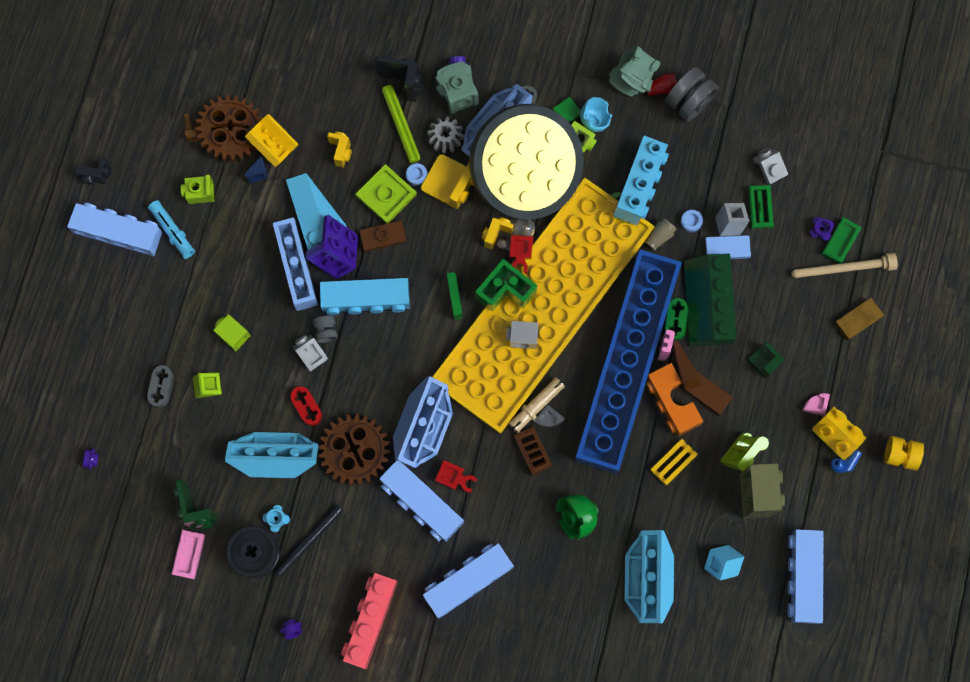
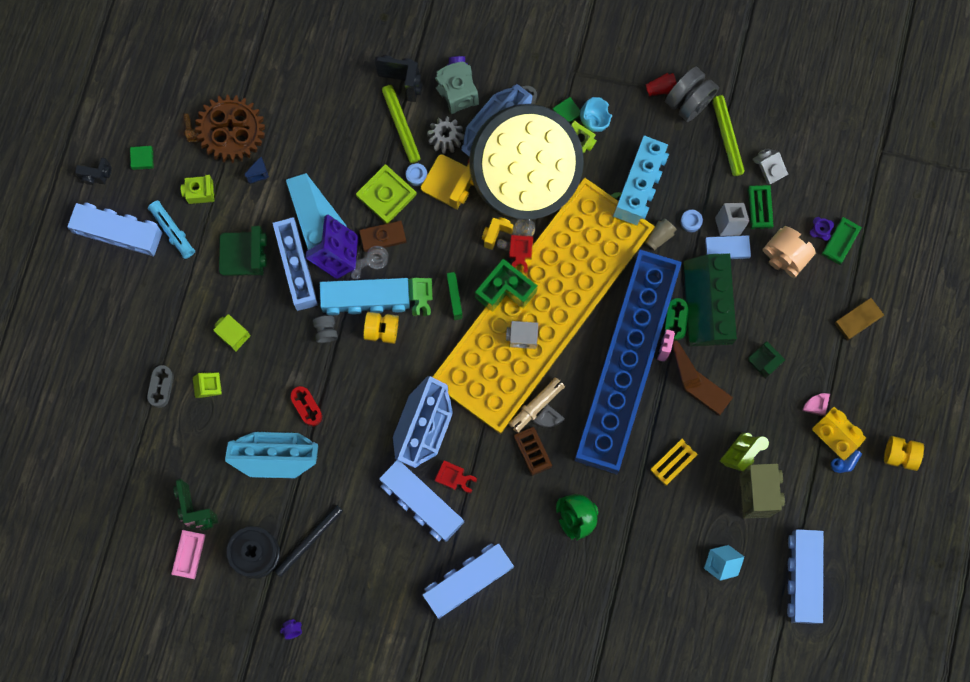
(90, 458): dark purple plate -> none
(141, 157): none -> green tile
(243, 253): none -> dark green bracket
(271, 140): yellow bracket -> none
(282, 518): medium azure plate -> none
(309, 352): light grey bracket -> none
(336, 458): reddish brown gear -> none
(343, 149): yellow bracket -> none
(370, 621): coral brick -> none
(371, 260): none -> clear plate
(373, 324): none -> yellow wheel
(420, 291): none -> bright green plate
(633, 72): sand green piece -> none
(649, 577): medium azure wedge -> none
(680, 418): orange arch -> none
(728, 135): none -> lime axle
(788, 251): none -> light nougat brick
(887, 262): tan piece -> none

